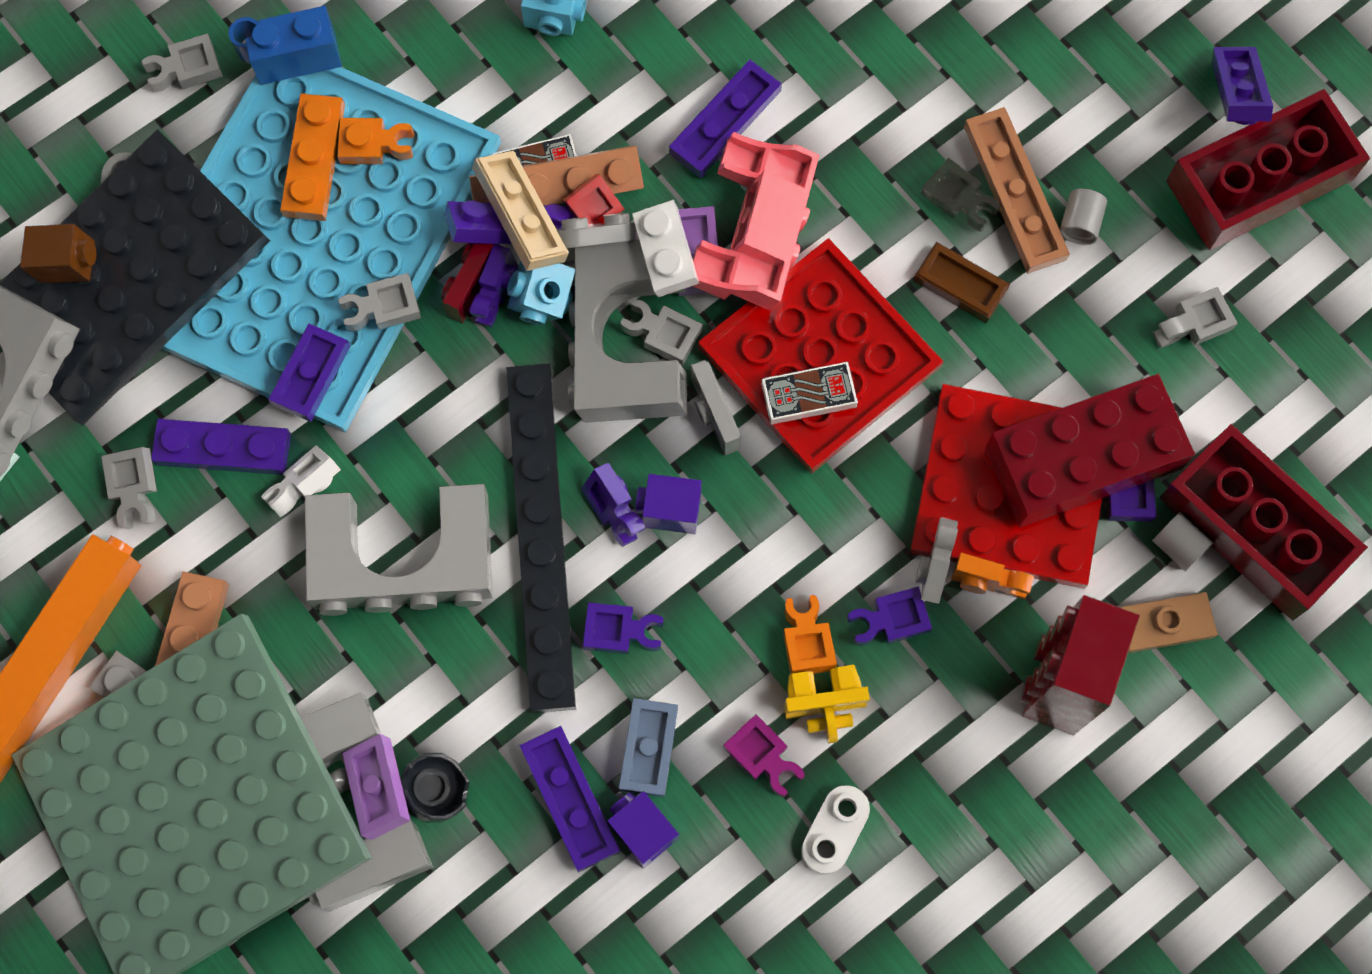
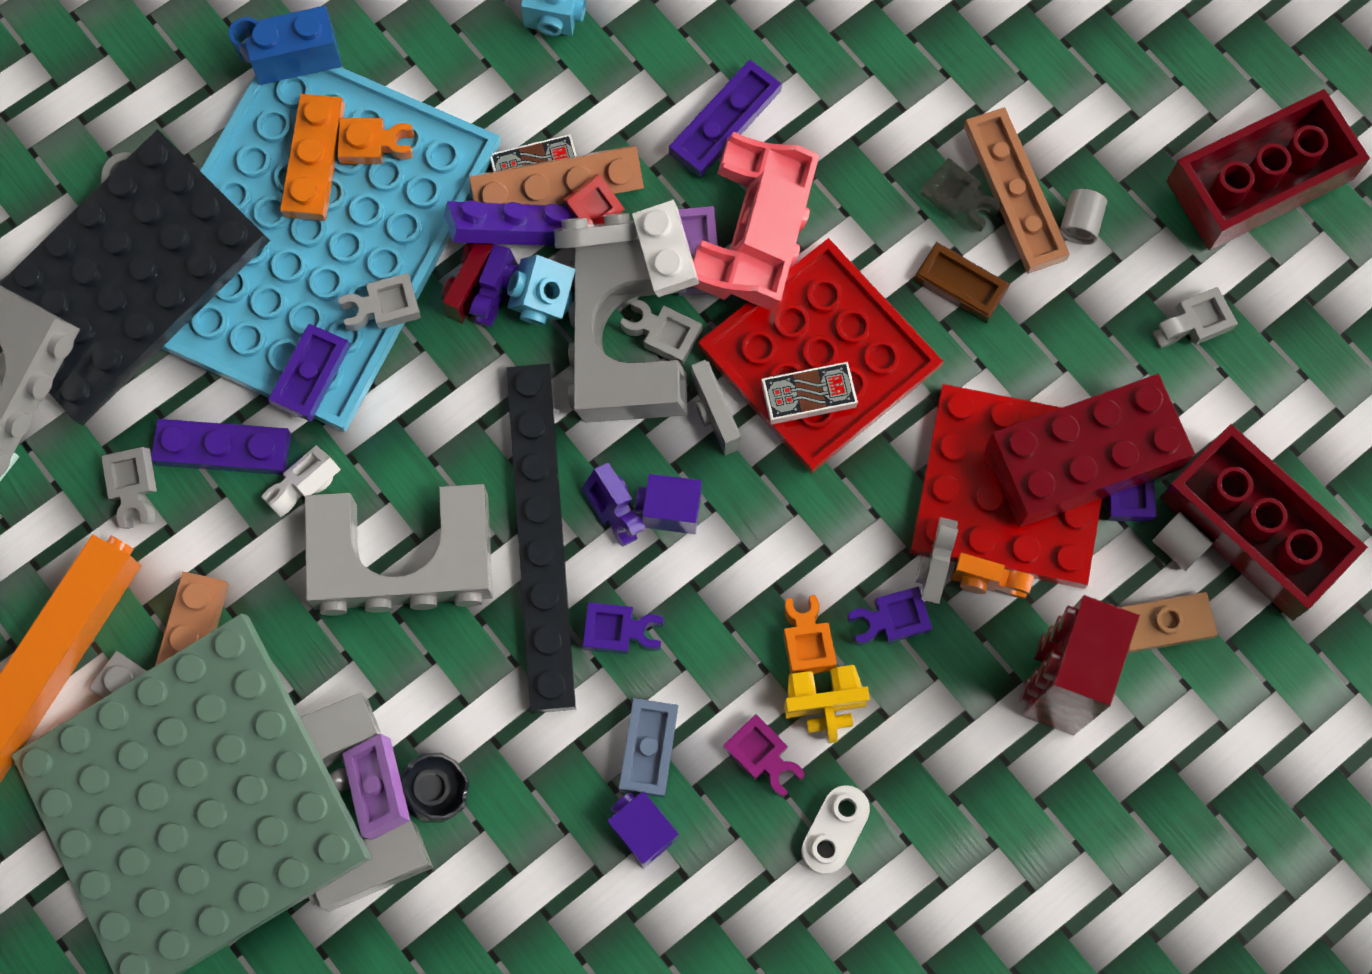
(57, 253): reddish brown brick -> none
(190, 63): light grey plate -> none
(520, 210): tan tile -> none
(569, 799): dark purple plate -> none
(1242, 85): dark purple plate -> none

